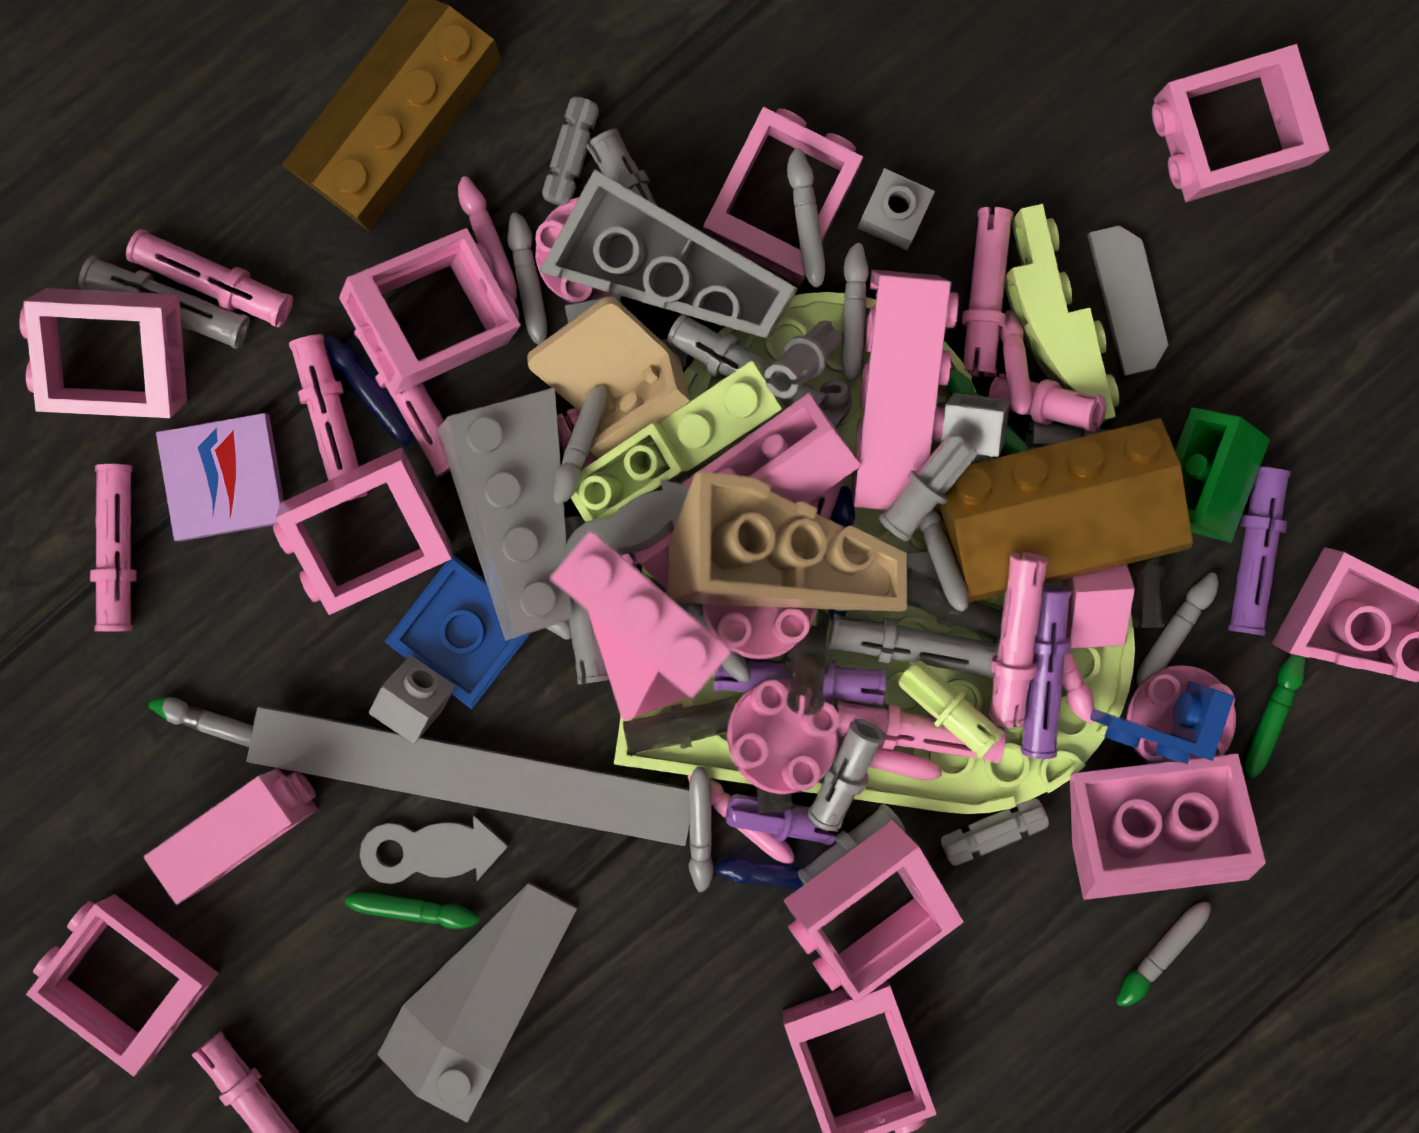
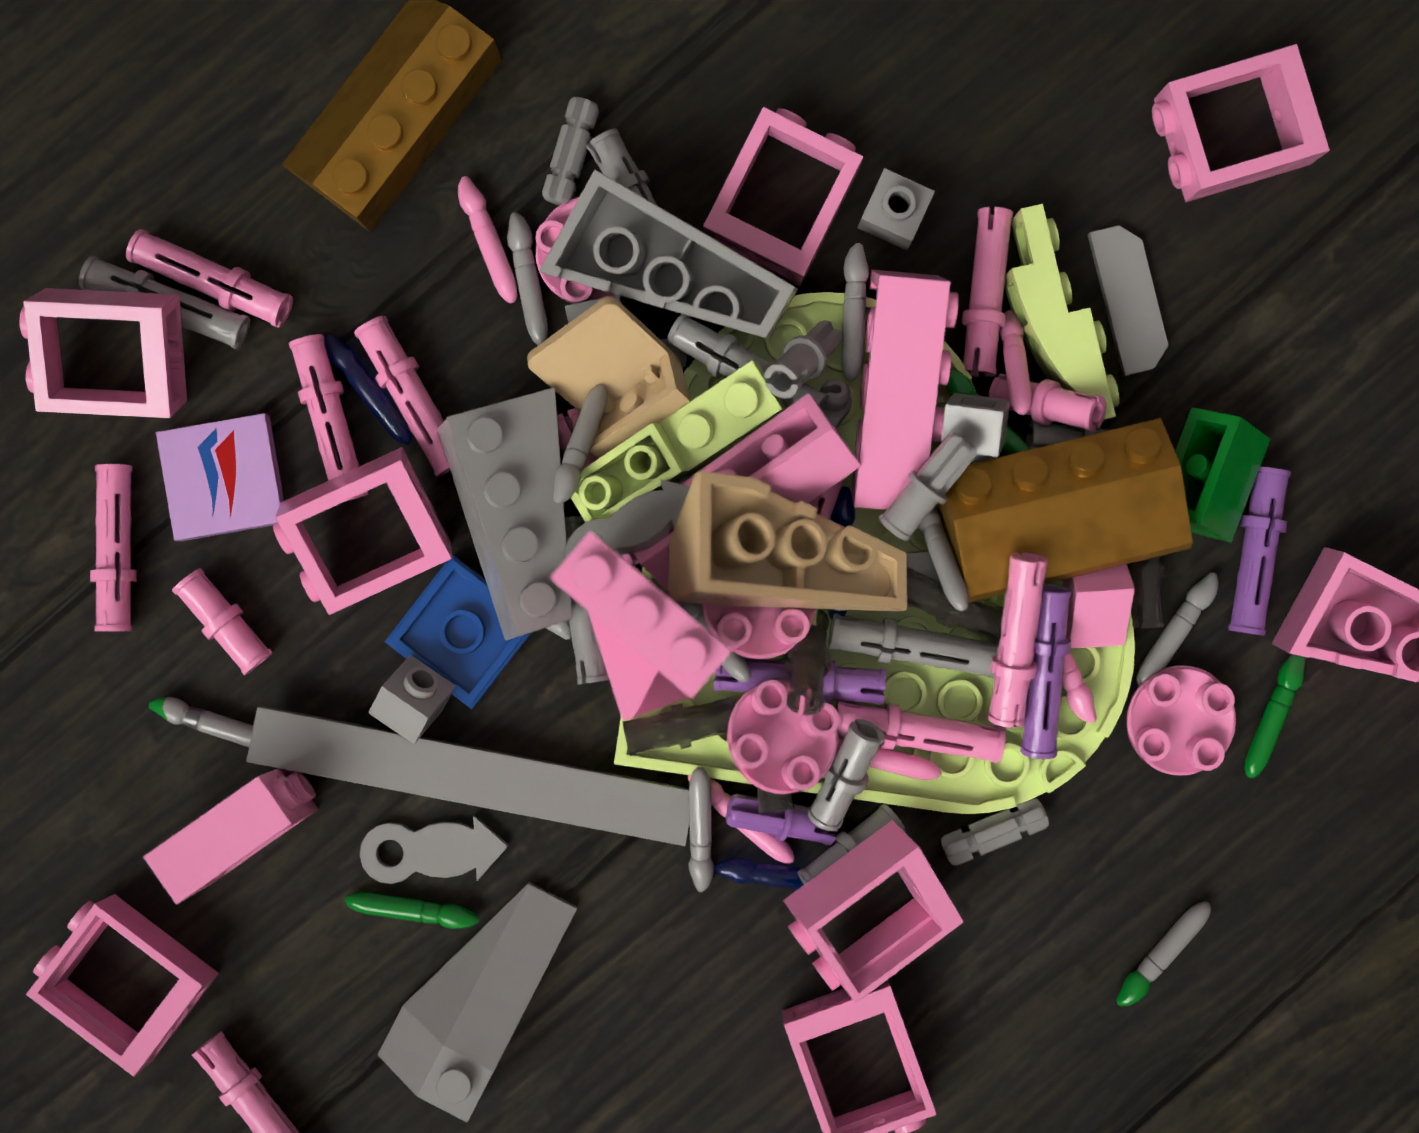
(222, 621): none -> bright pink pin
(382, 334): bright pink window -> none
(801, 180): light grey piece -> none
(950, 708): yellowish green axle -> none
(1163, 827): bright pink slope -> none
(1197, 729): blue bracket -> none

